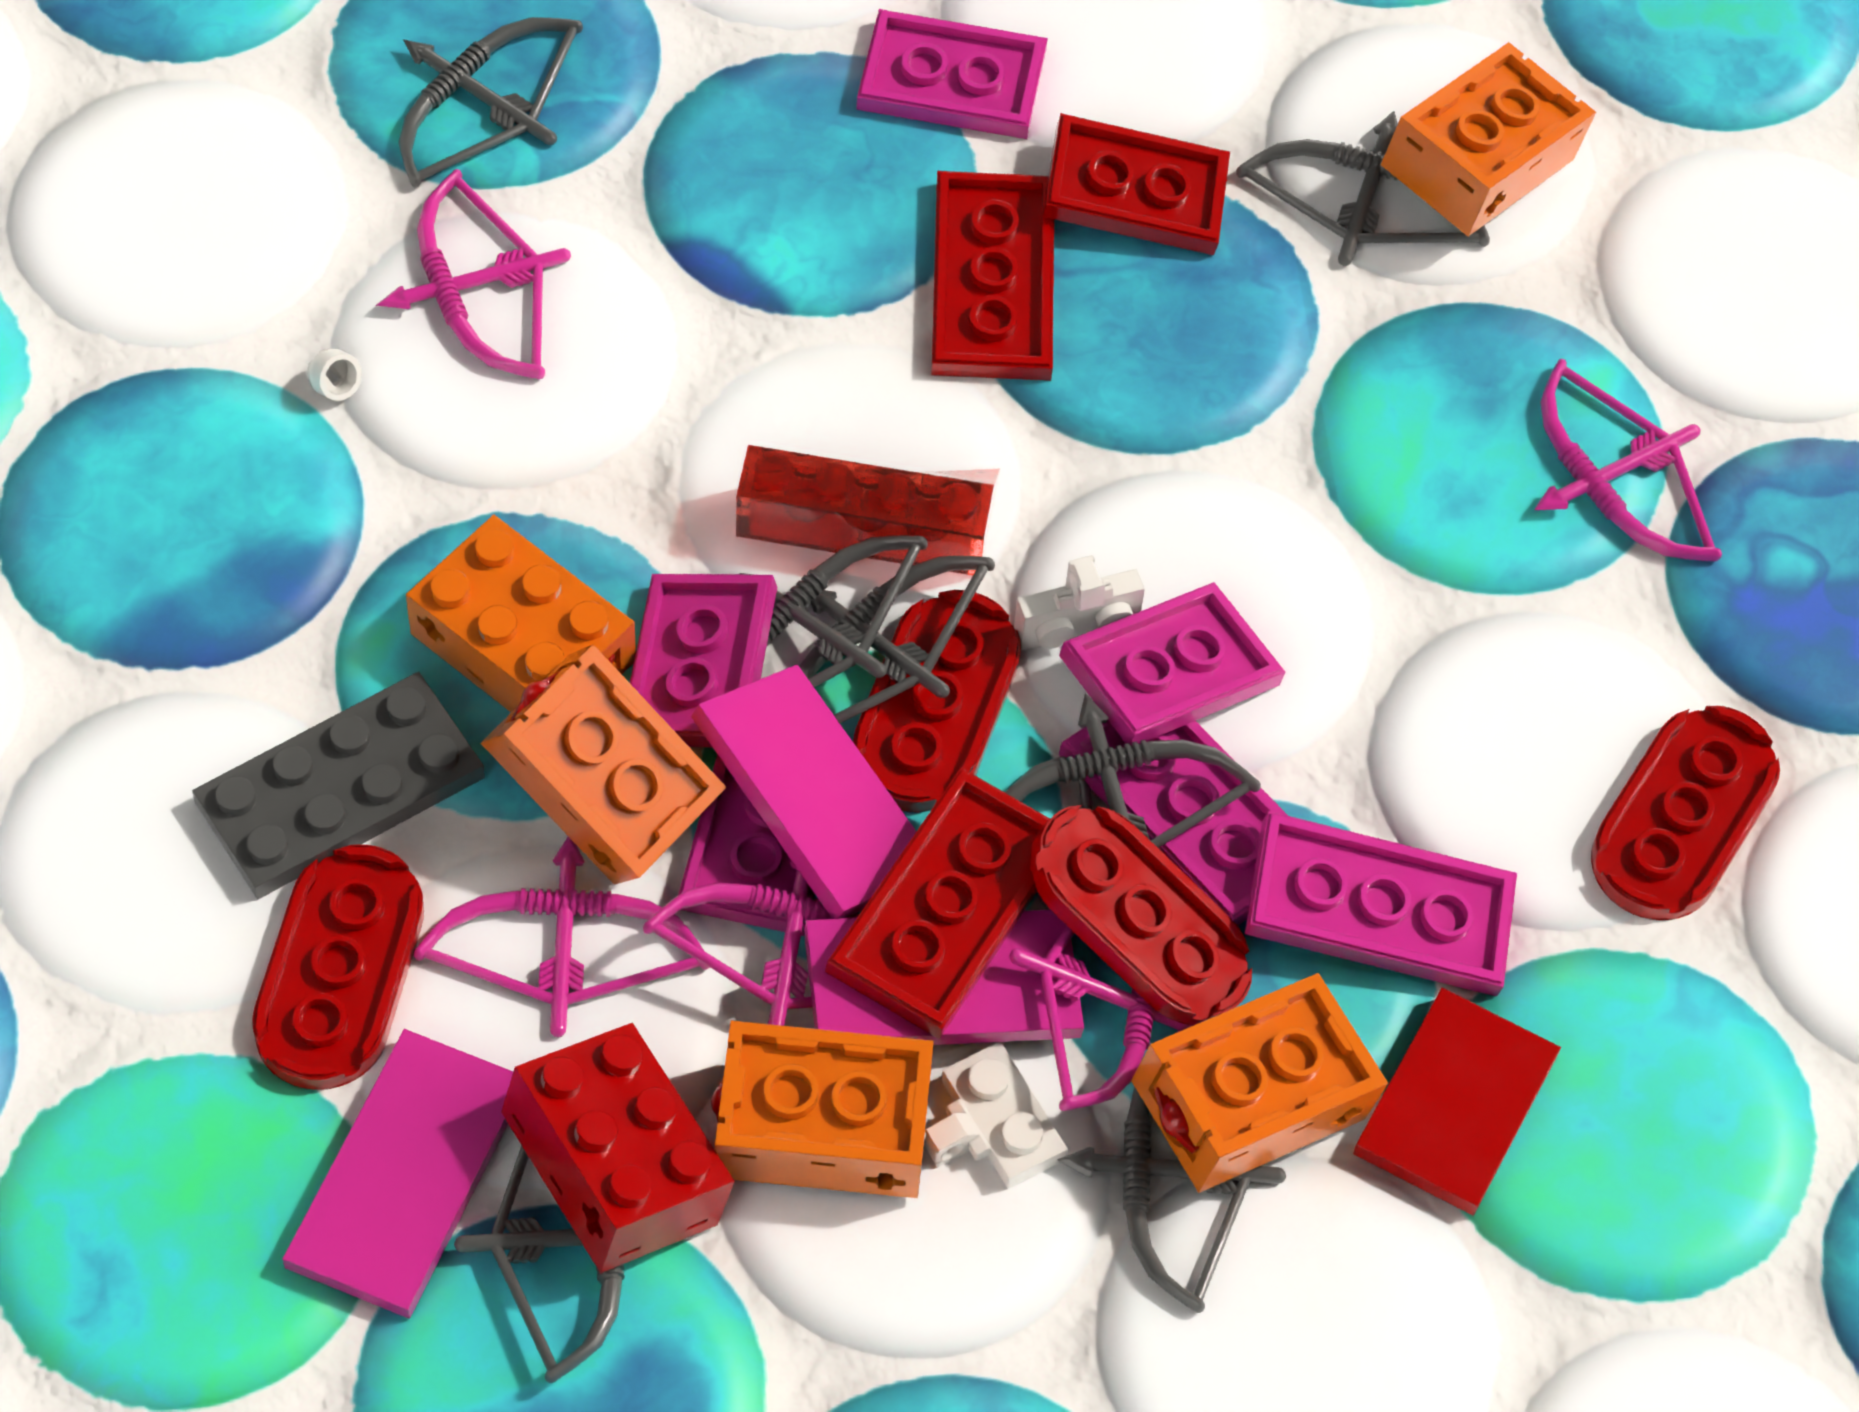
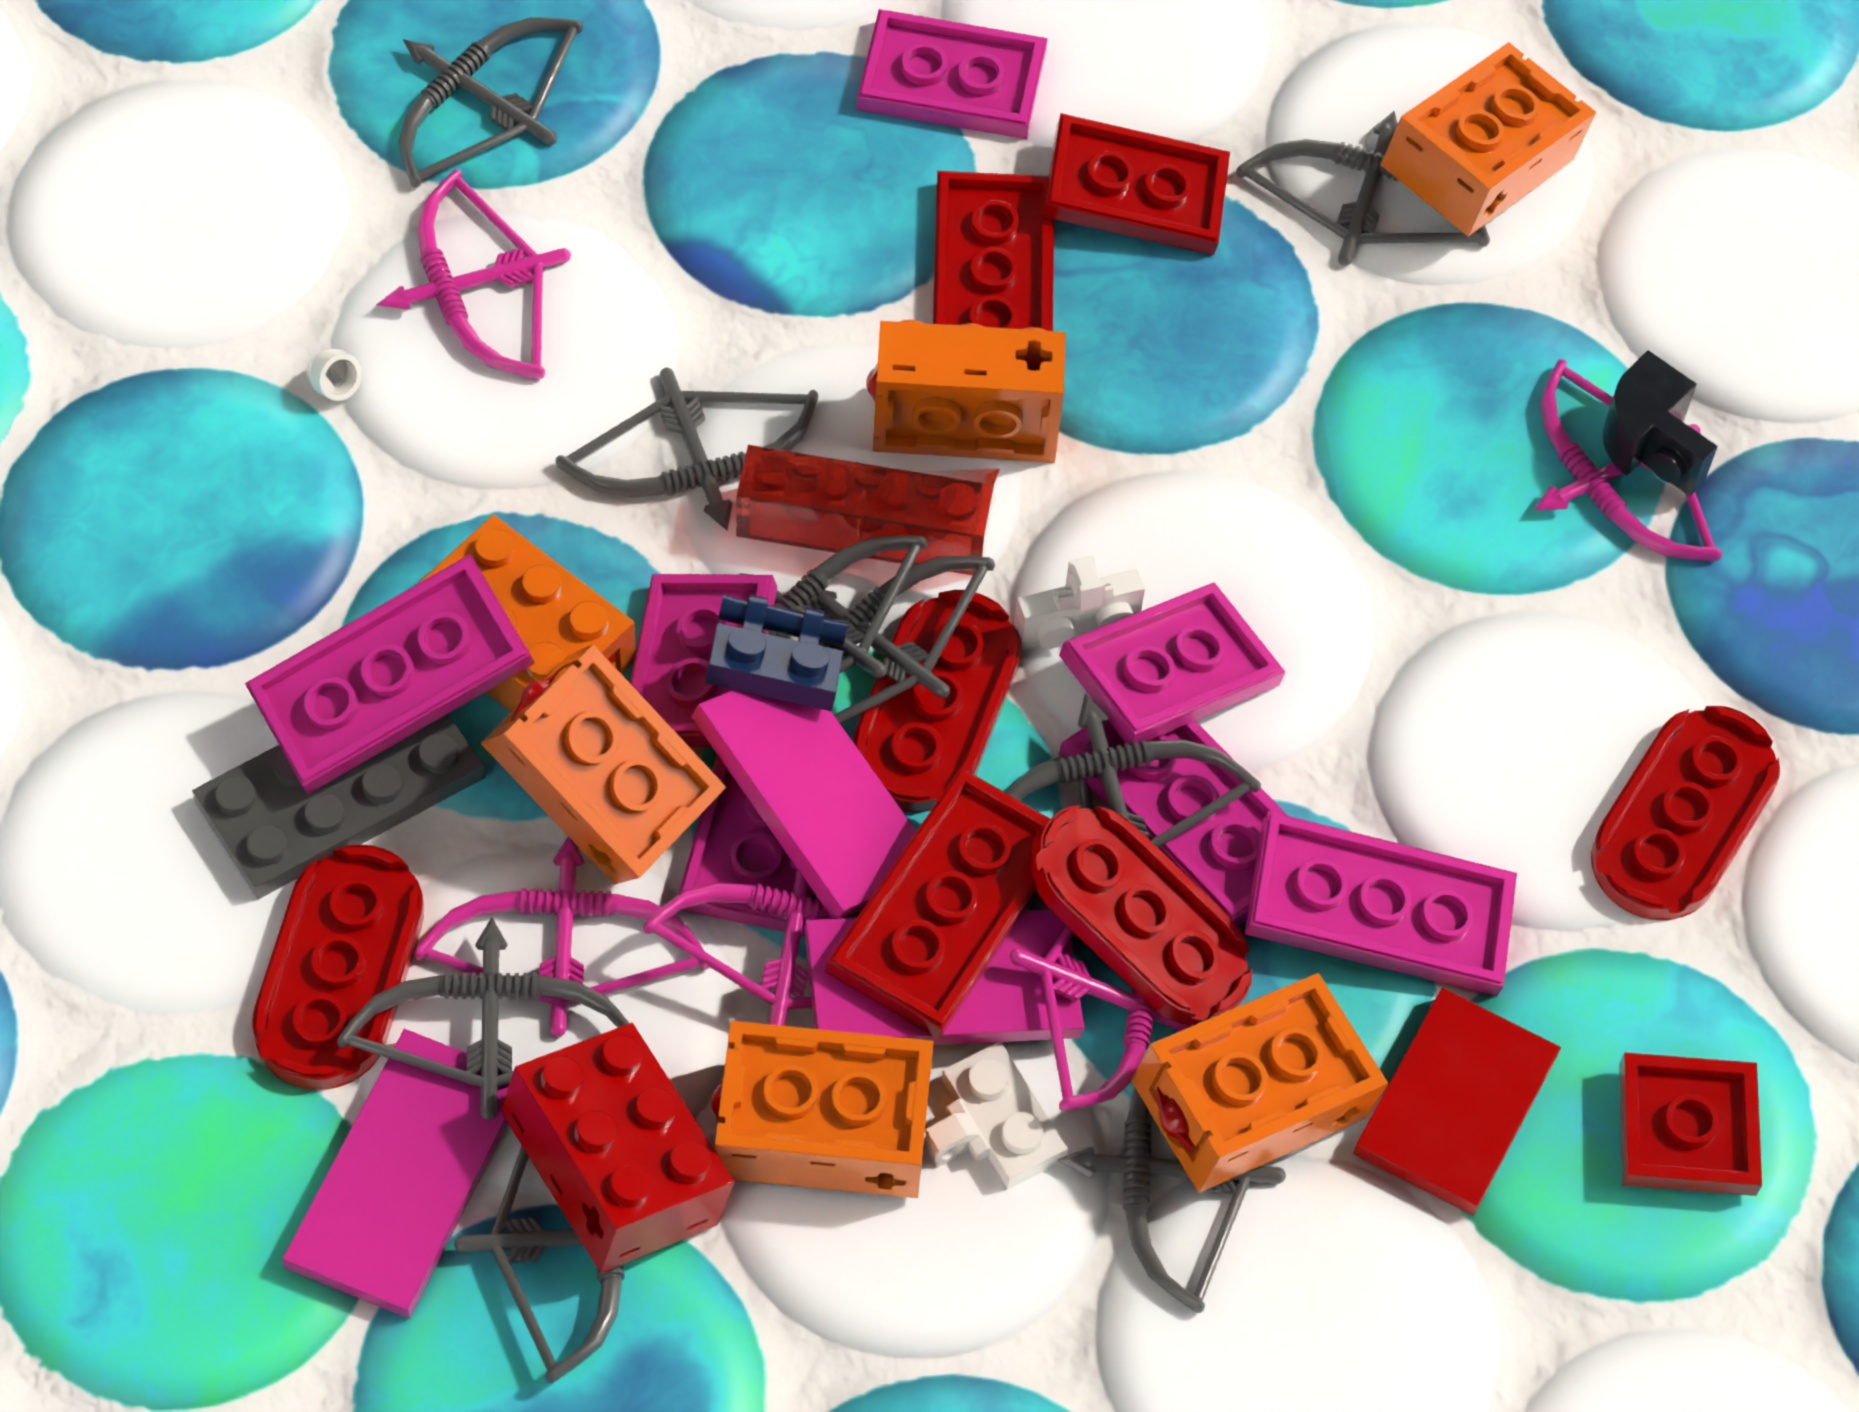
(389, 673): none -> dark pink tile
(488, 1053): none -> dark grey piece
(685, 420): none -> dark grey piece
(773, 664): none -> dark blue plate
(968, 391): none -> orange piece
(1649, 425): none -> black brick
(1690, 1124): none -> red plate

